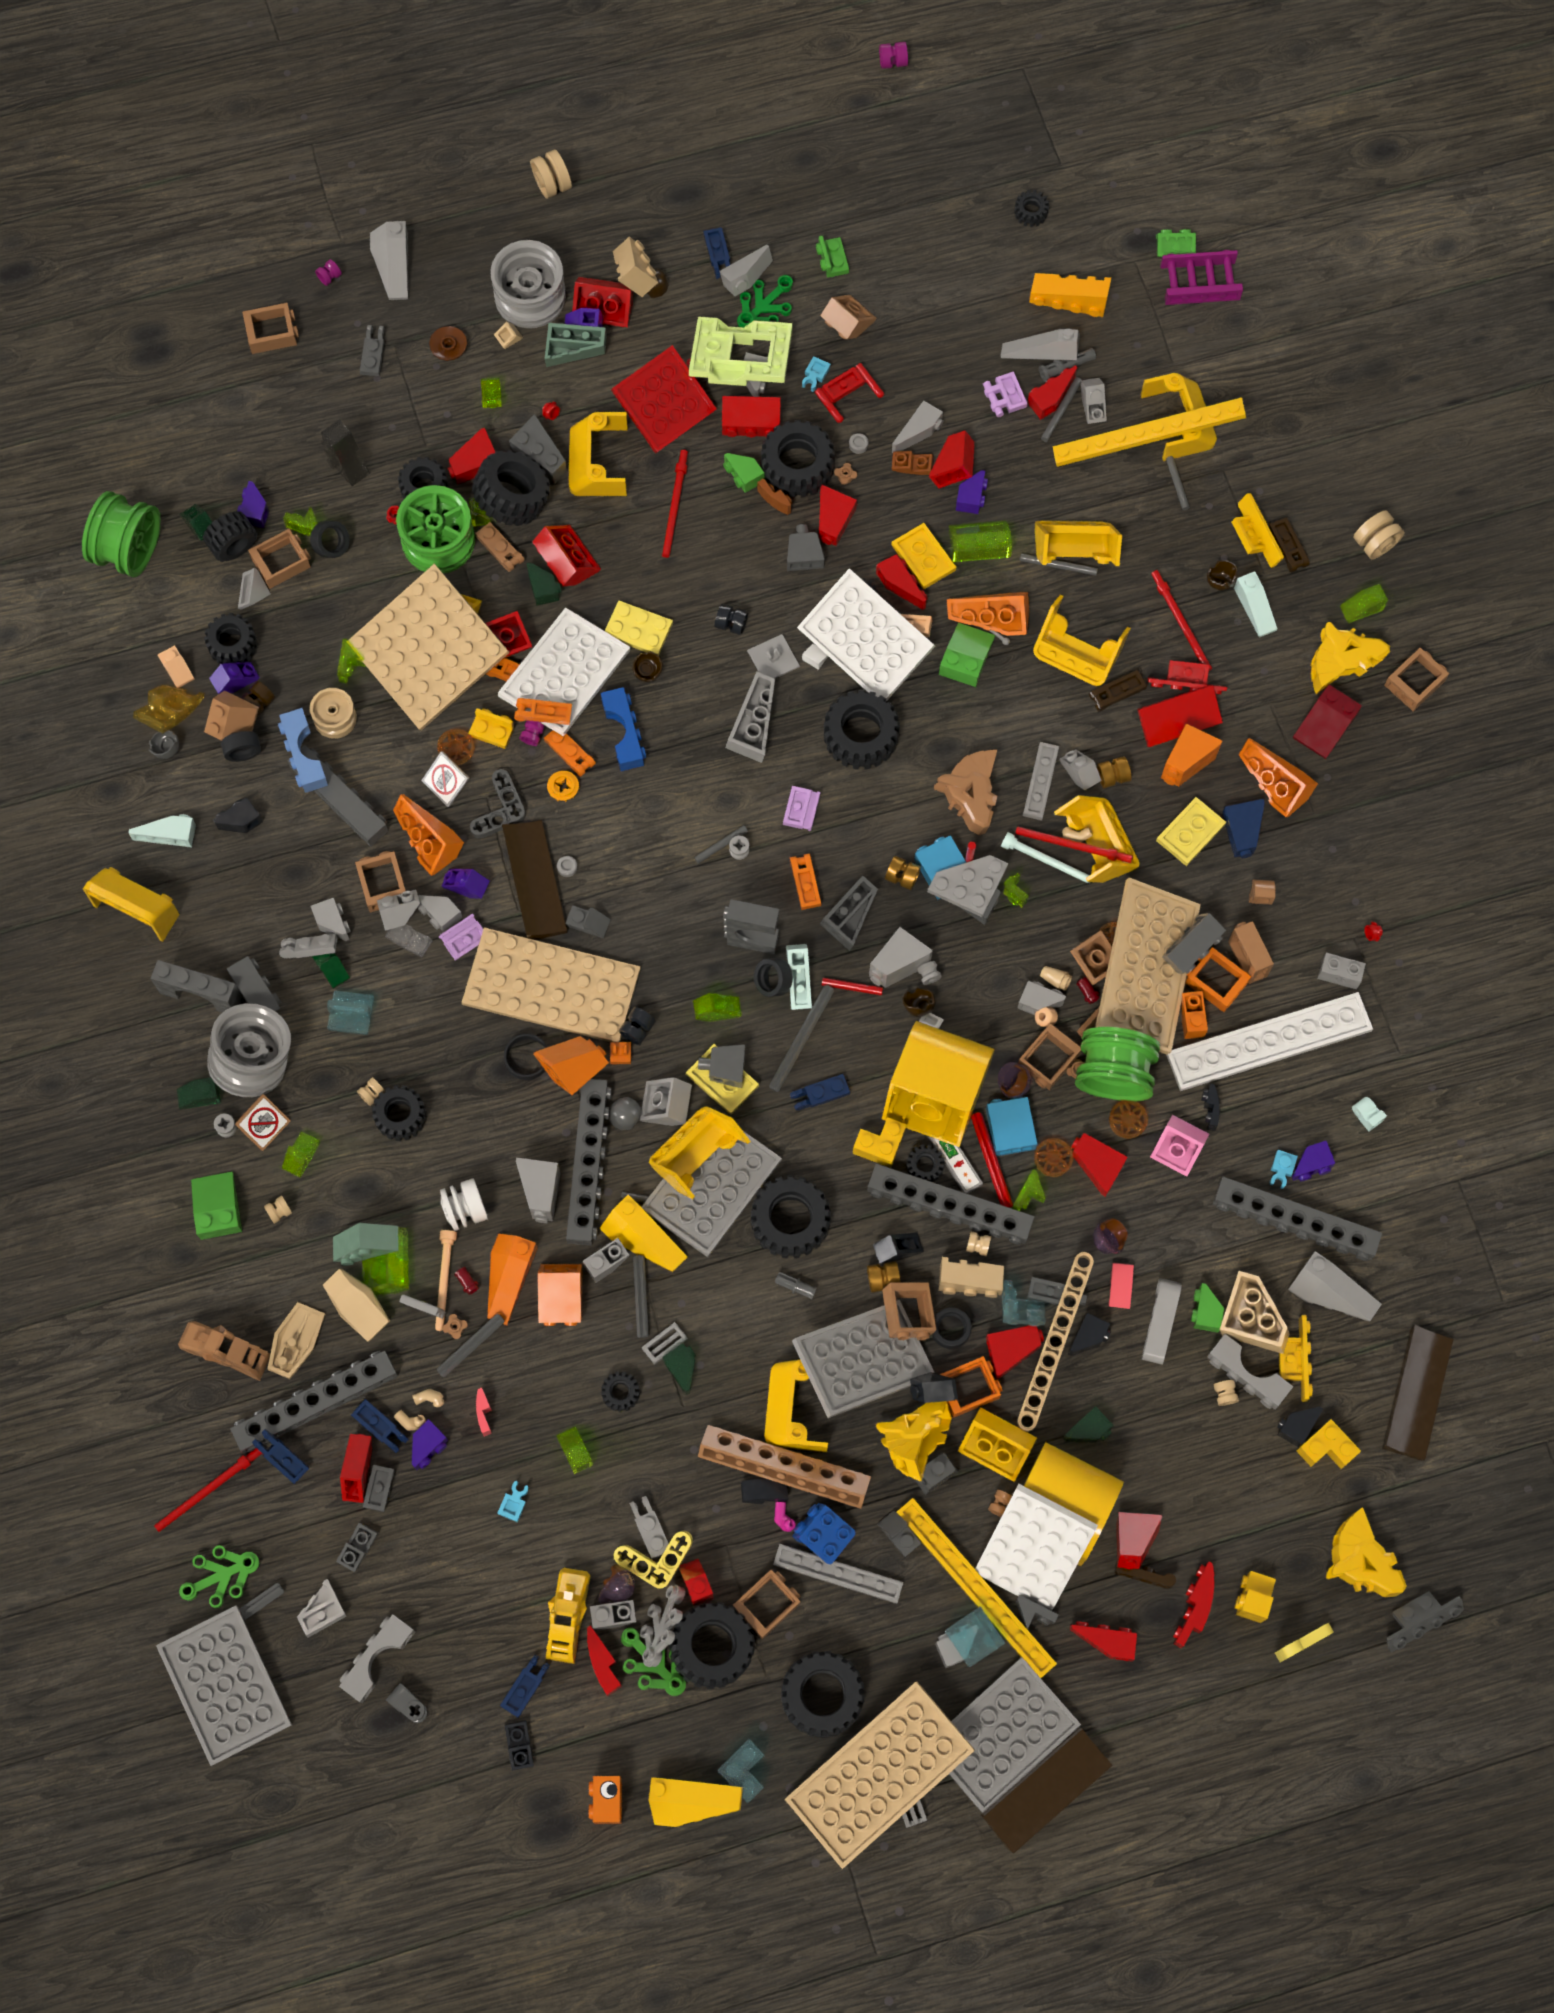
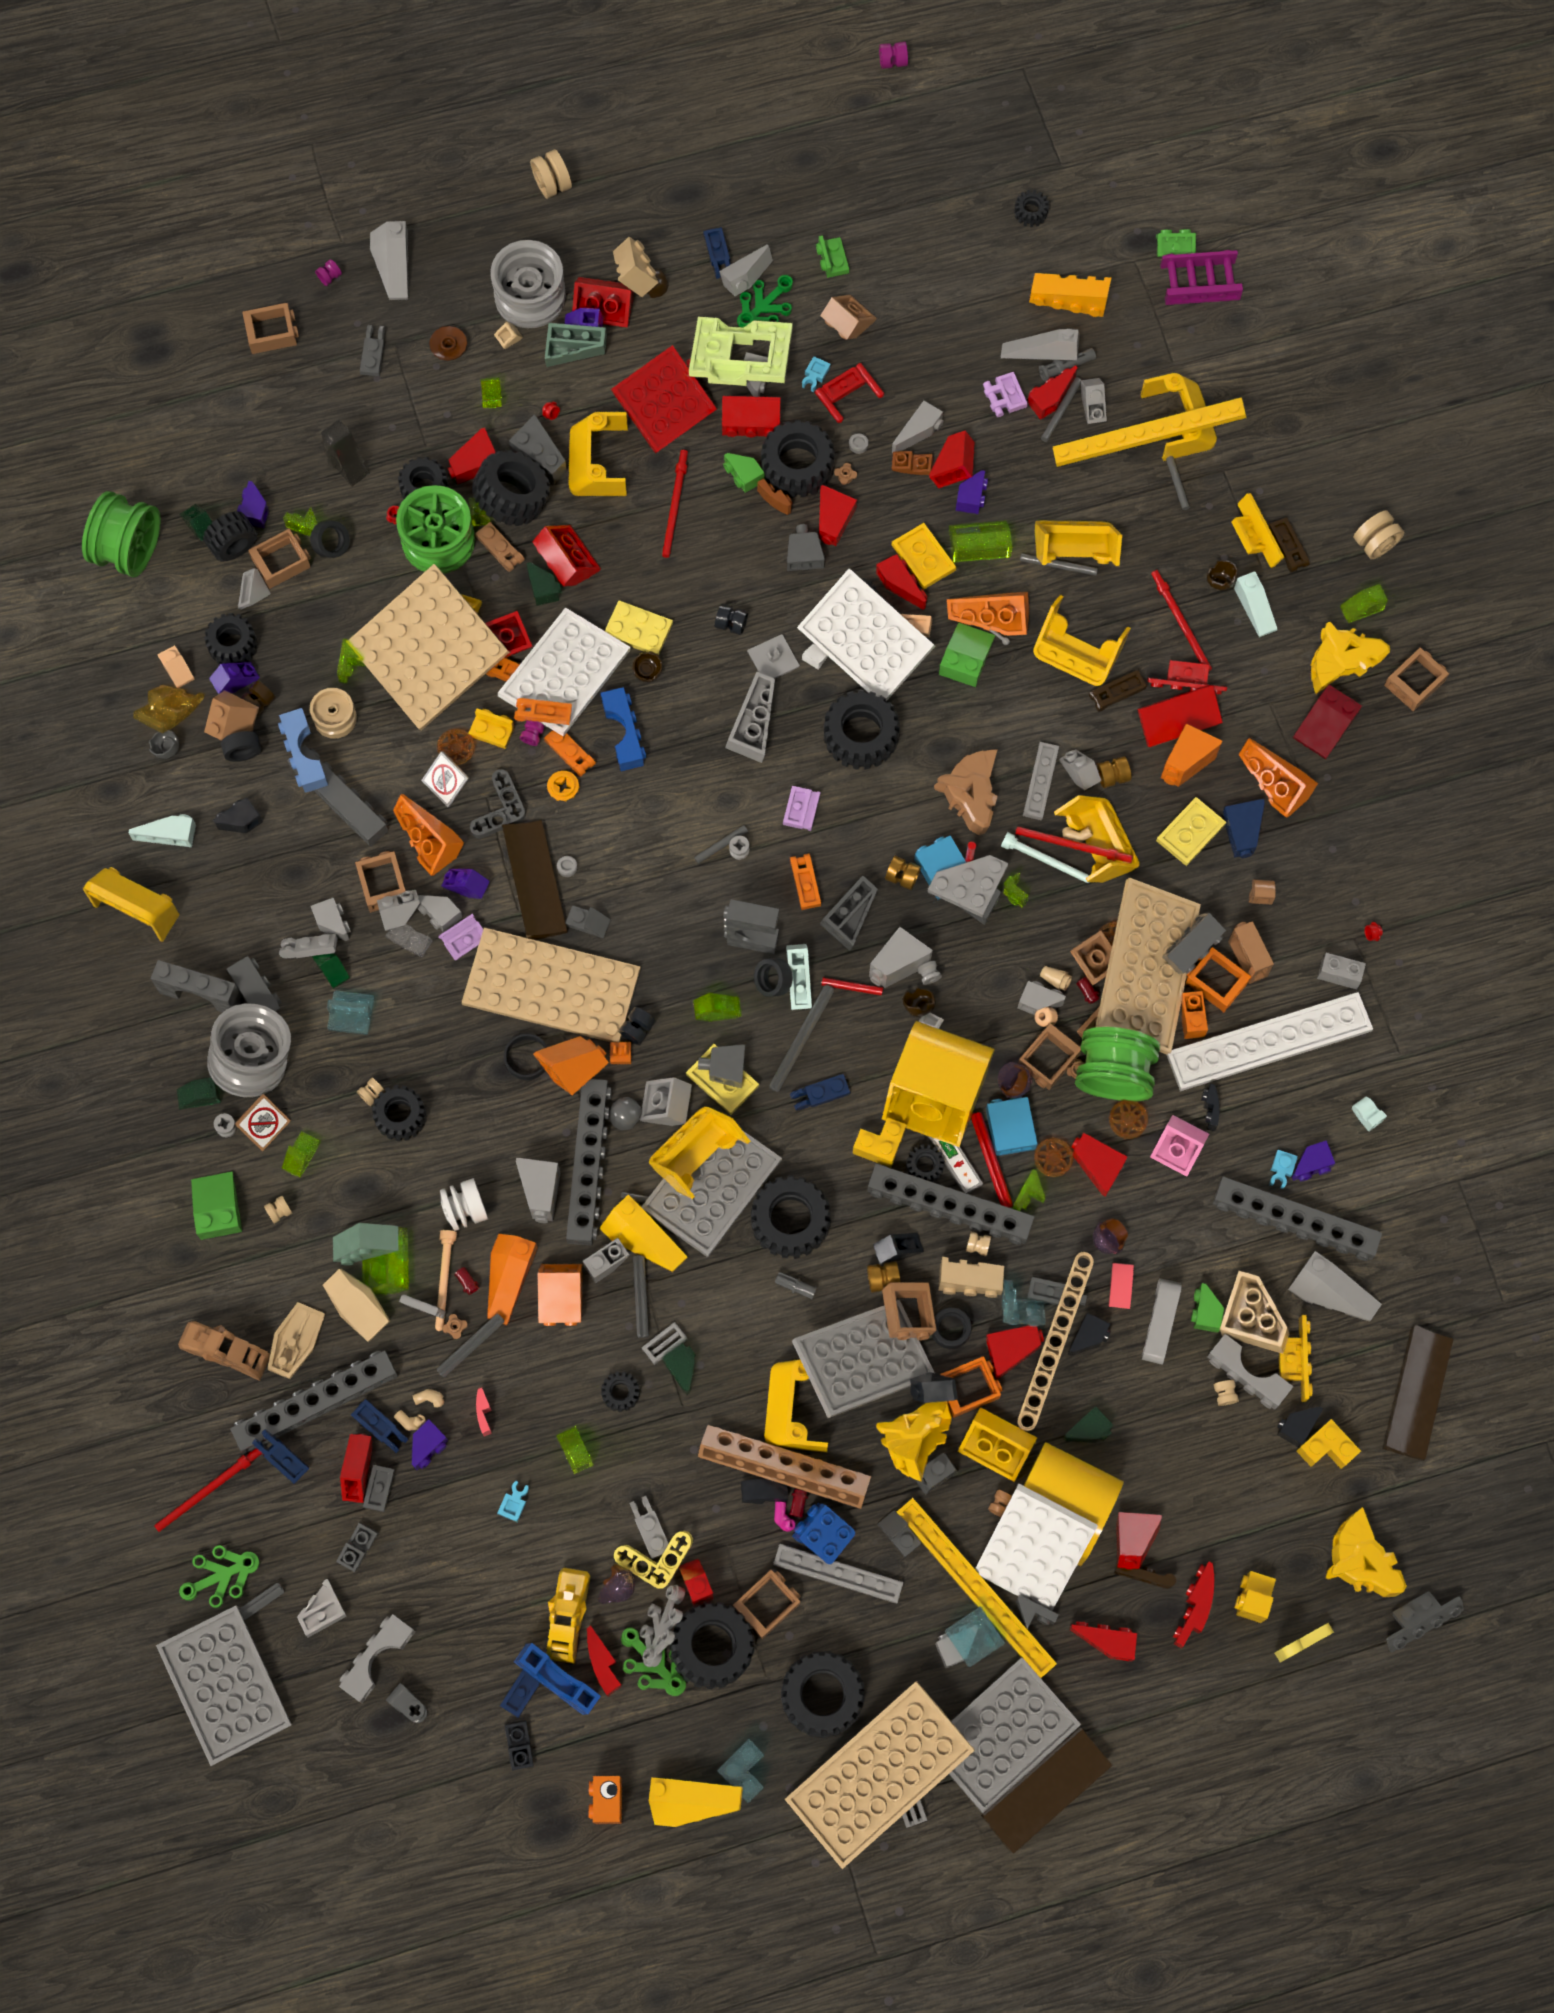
(555, 1679): none -> blue arch
(612, 1615): light grey slope -> none
(798, 1503): none -> dark red pin

